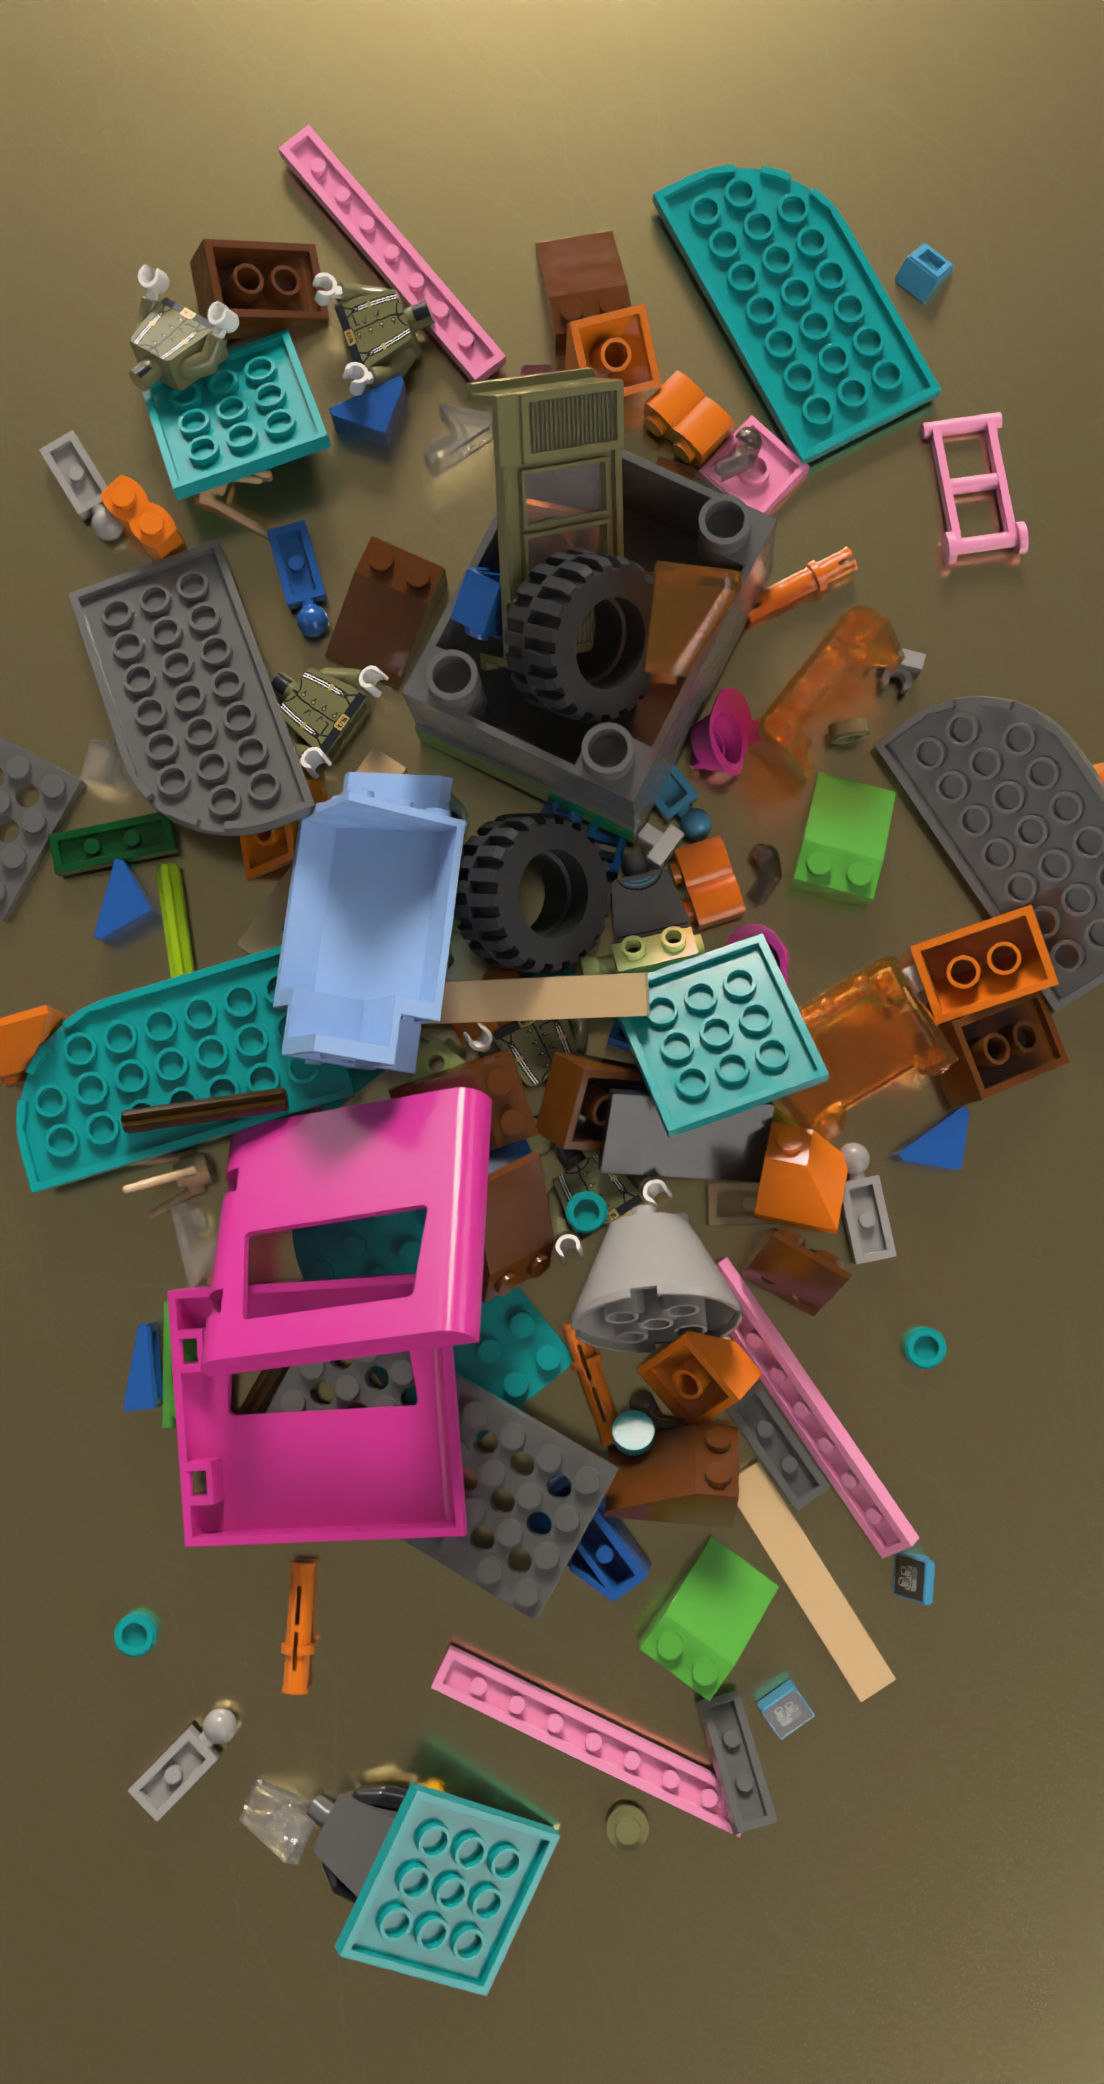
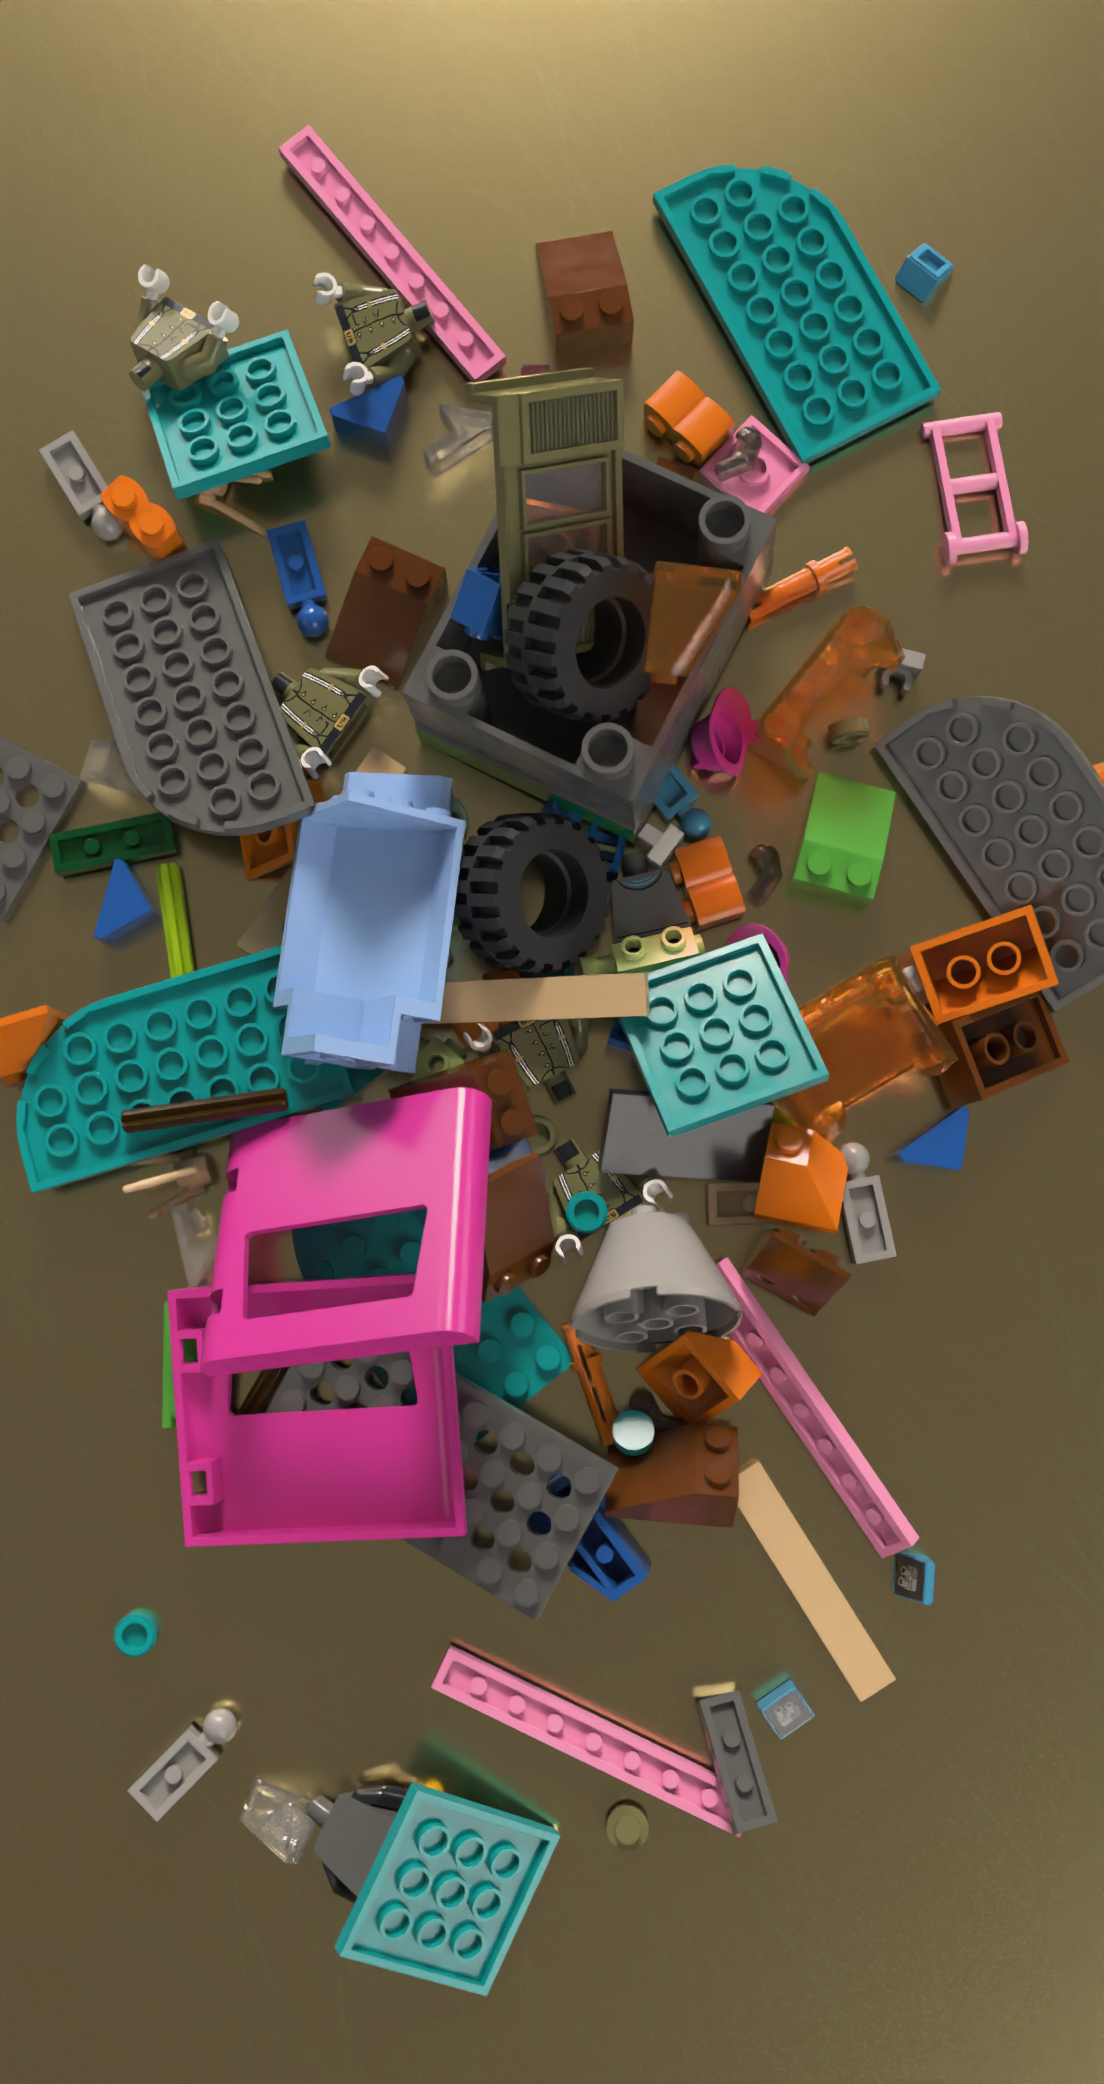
(145, 1375): blue slope -> none
(260, 283): reddish brown slope -> none
(299, 1626): orange pin -> none
(578, 1098): reddish brown slope -> none
(616, 347): orange slope -> none
(708, 1618): bright green slope -> none
(778, 1447): dark grey plate -> none
(924, 1347): teal tile -> none

